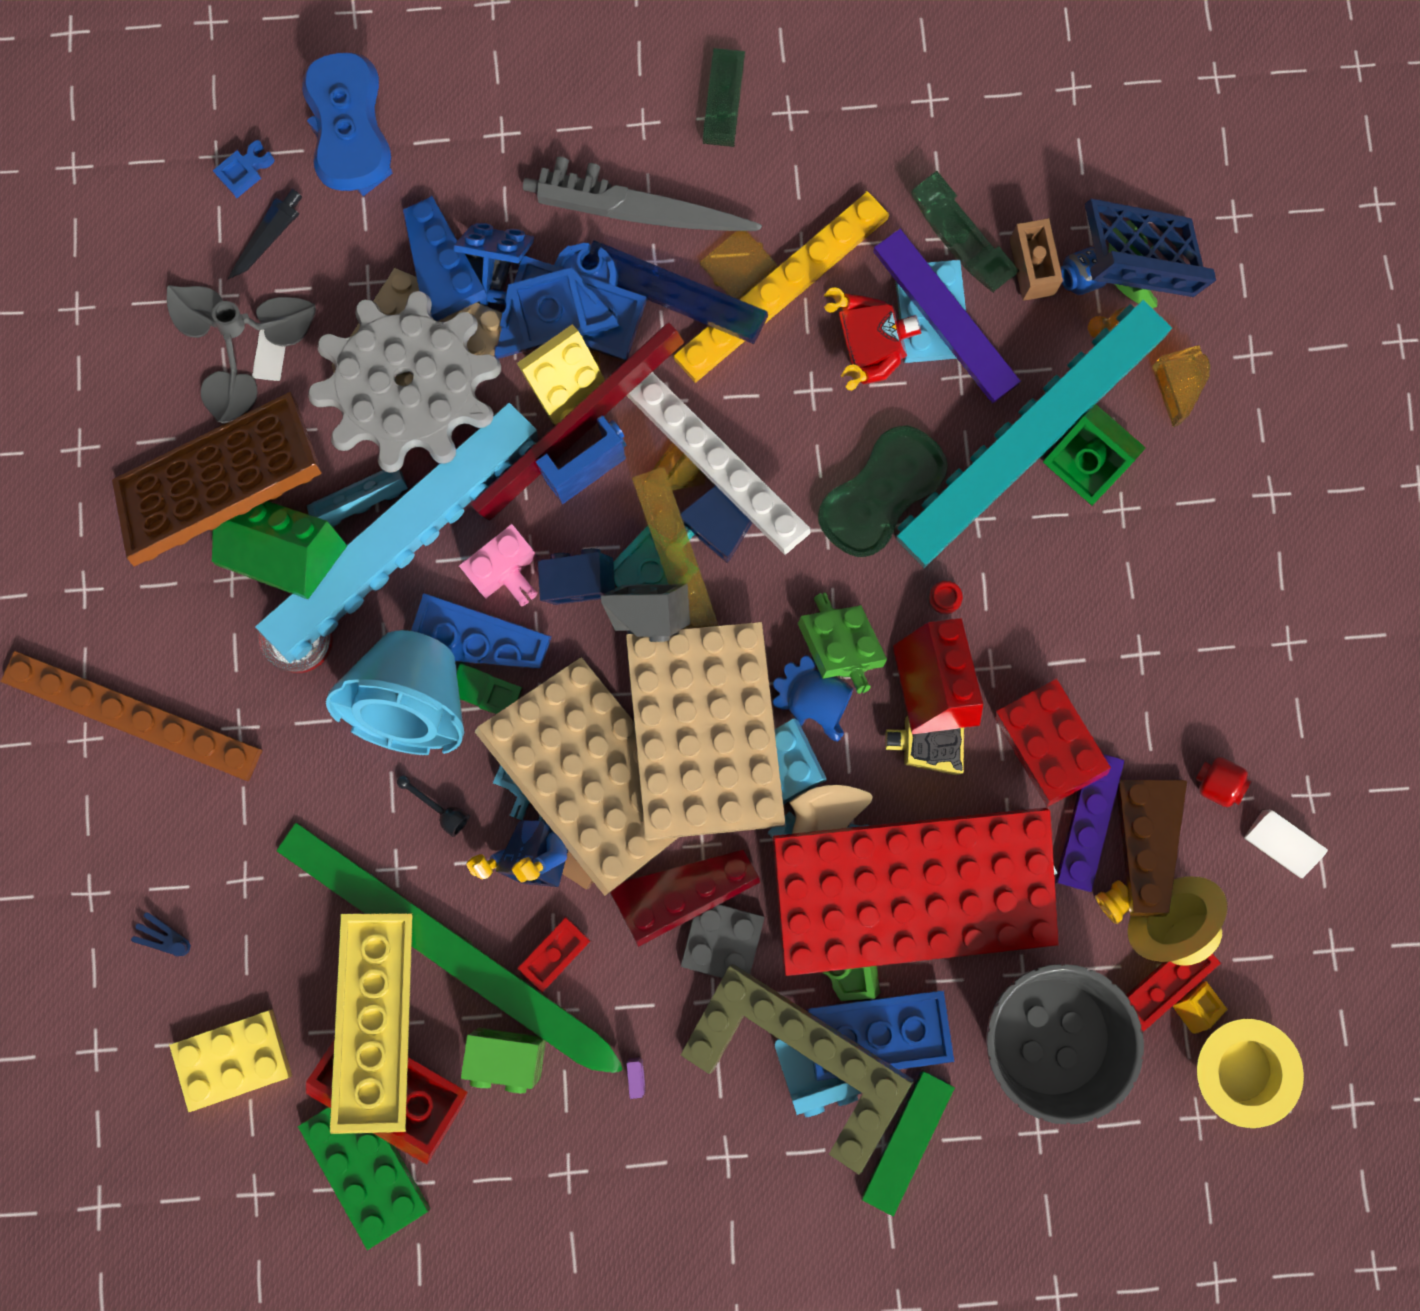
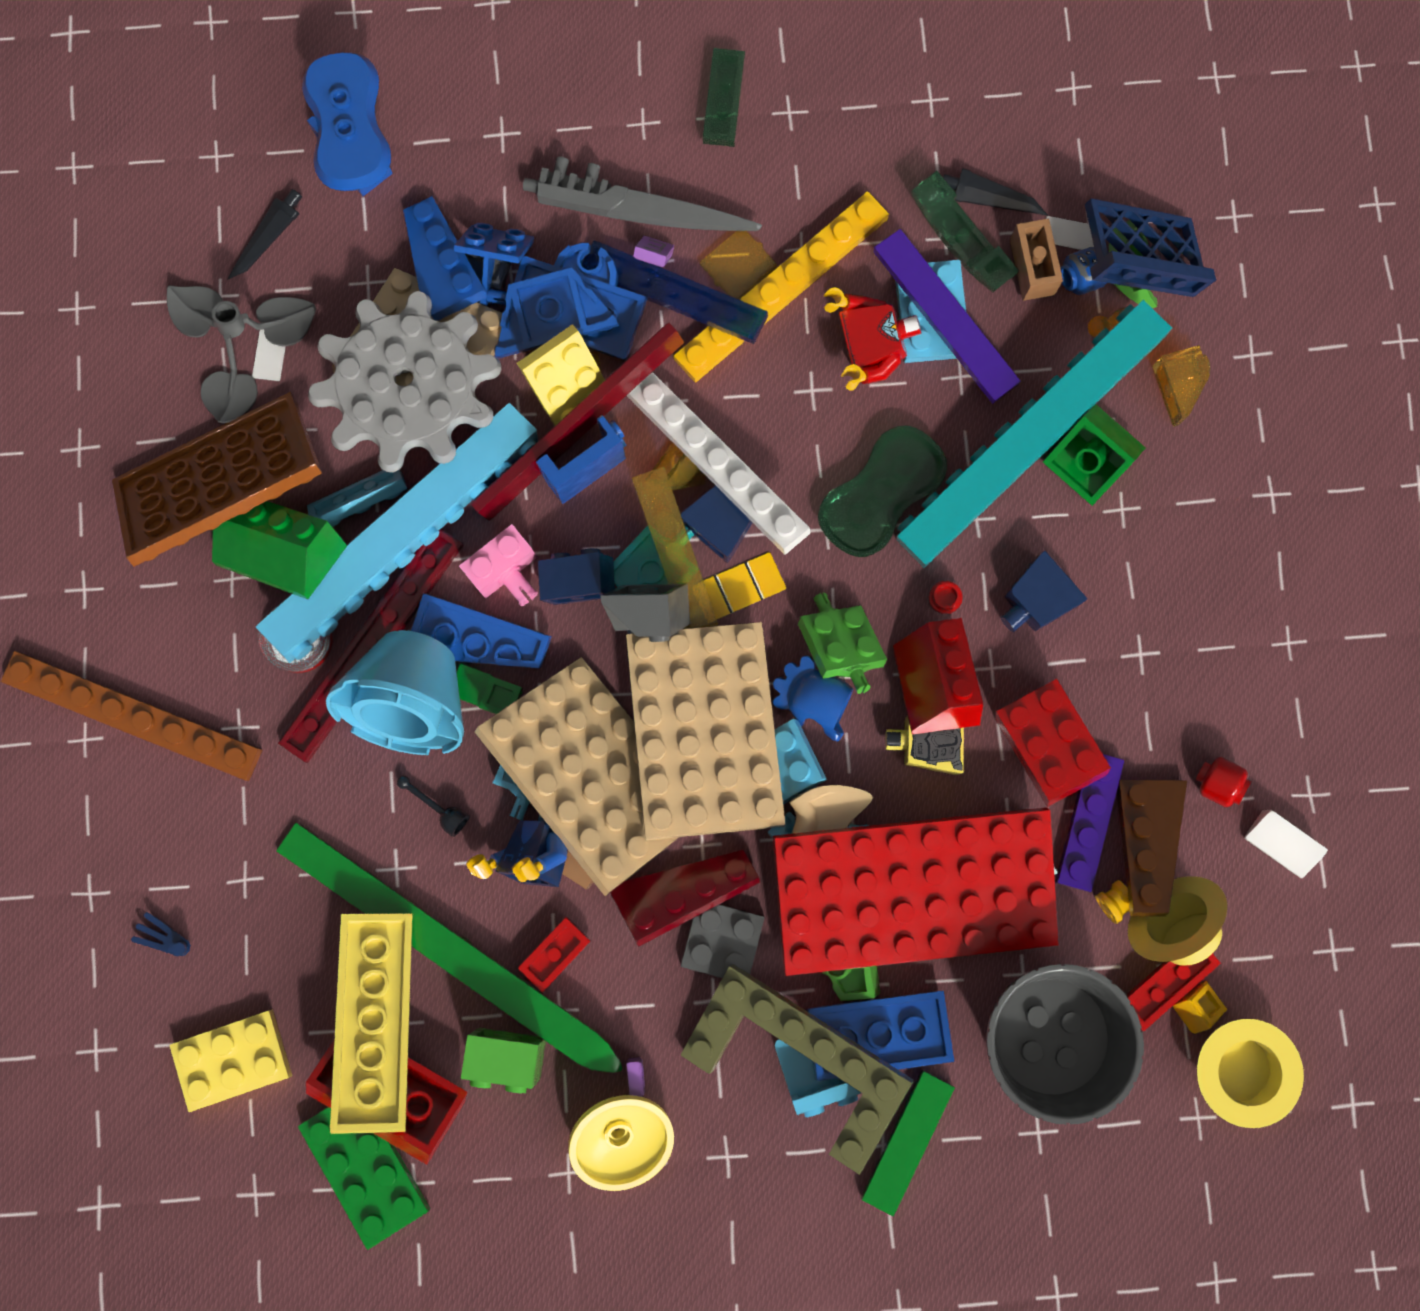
(240, 171): blue plate -> none
(389, 615): none -> dark red tile
(623, 1156): none -> light yellow dish
(653, 251): none -> medium lavender tile
(744, 585): none -> yellow sticker
(982, 191): none -> black bar
(1041, 595): none -> dark blue torso
(1071, 233): none -> white sticker

